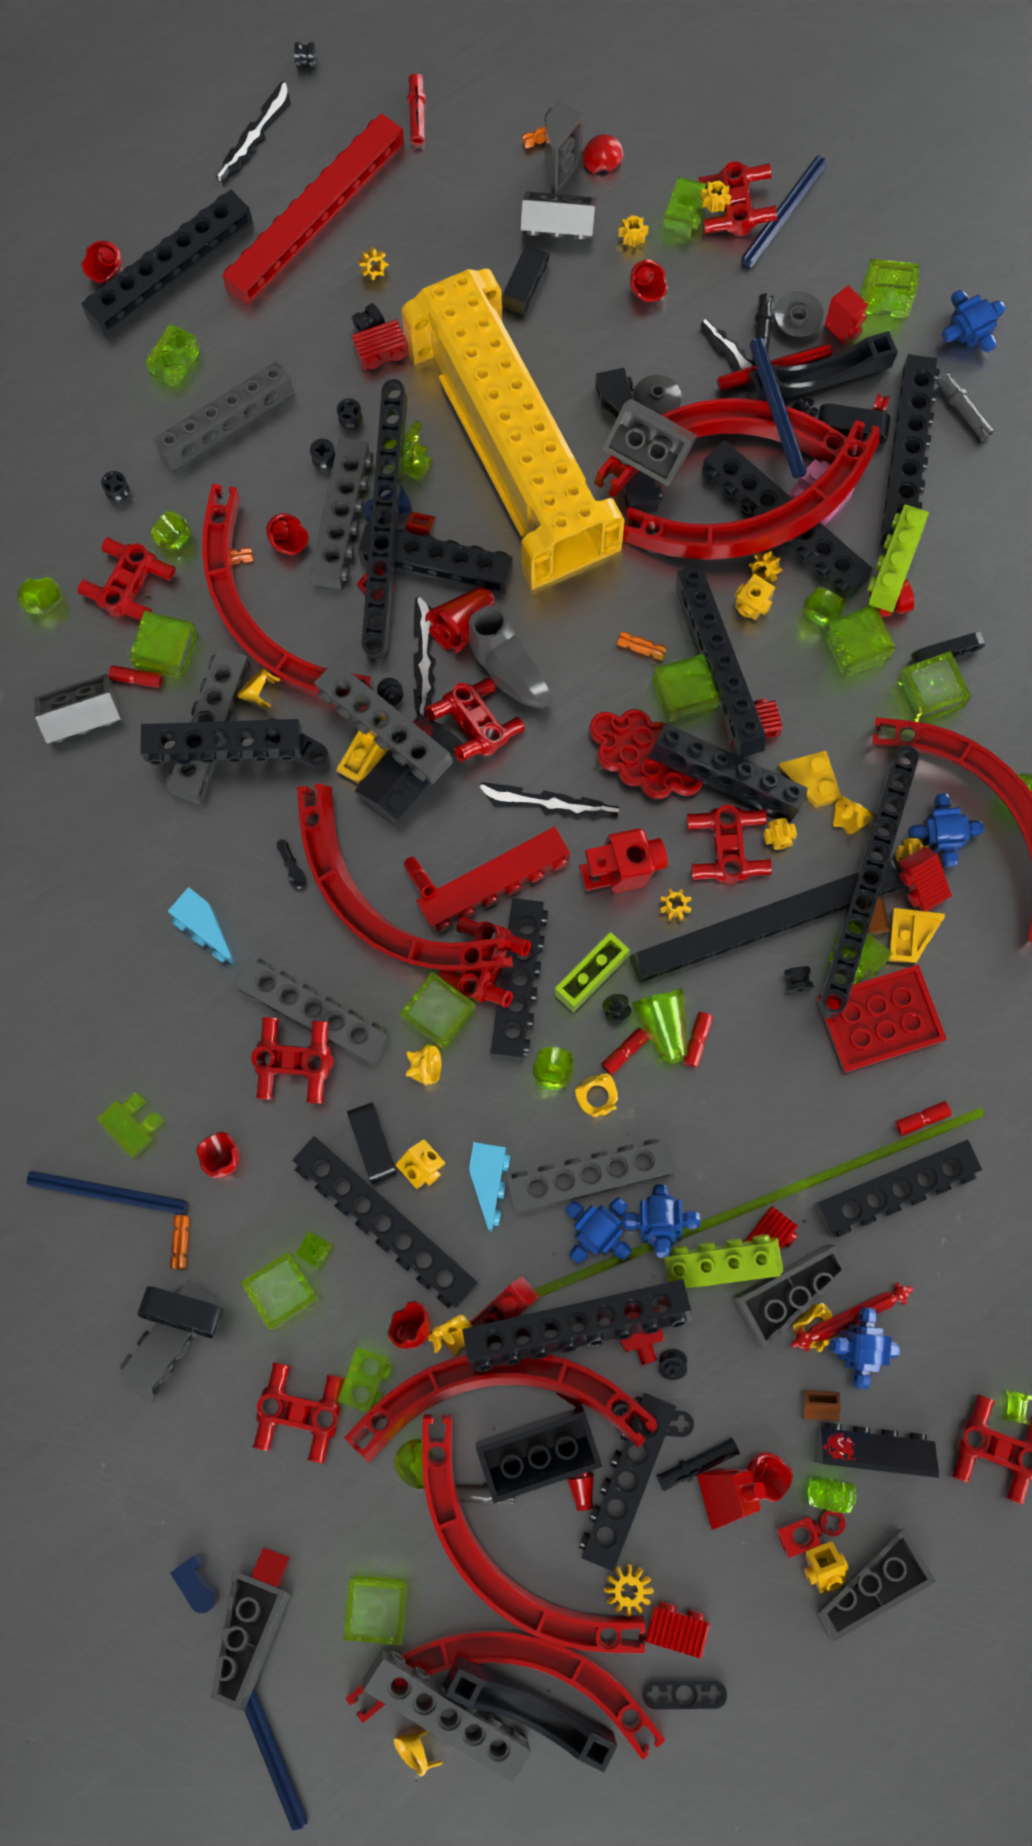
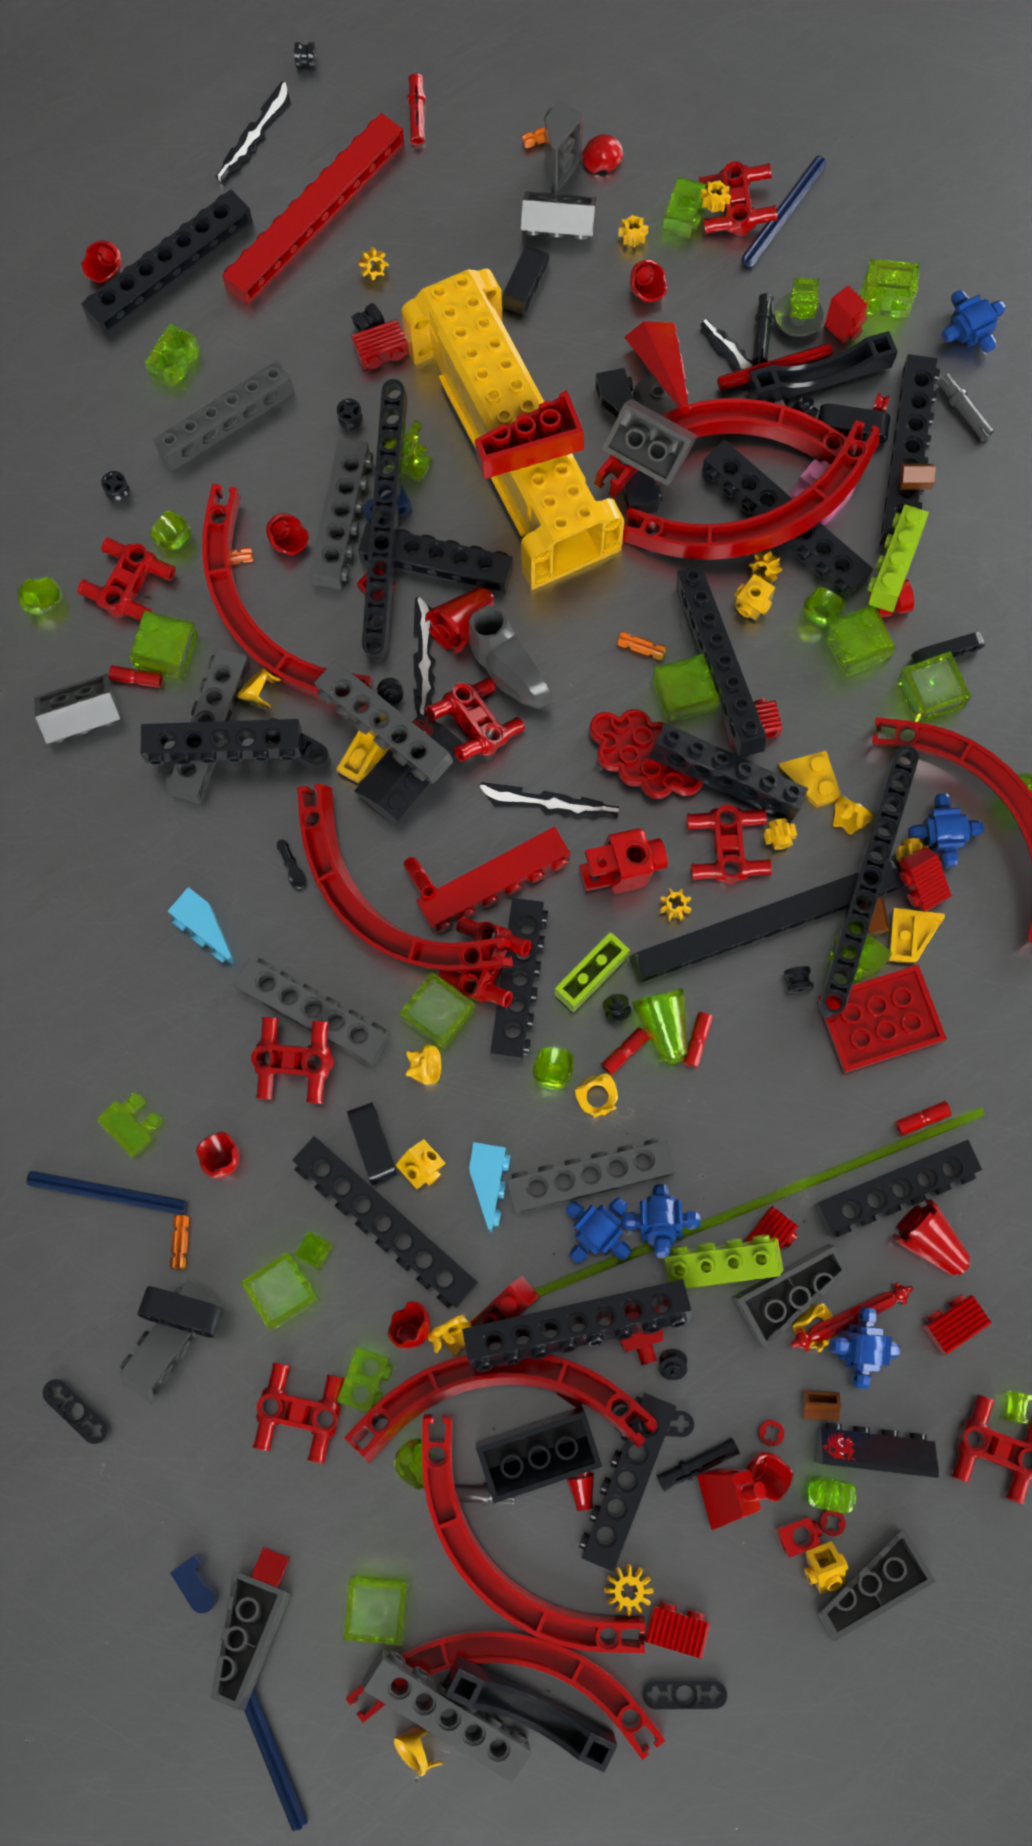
(67, 1391): none -> black beam
(326, 459): black wheel -> none
(420, 524): red slope -> none
(532, 438): none -> red wedge
(659, 350): none -> red wedge
(778, 408): dark blue axle -> none
(779, 1435): none -> red bush
(804, 298): none -> clear neon green brick
(917, 476): none -> piece
(933, 1239): none -> red cone
(956, 1323): none -> red brick

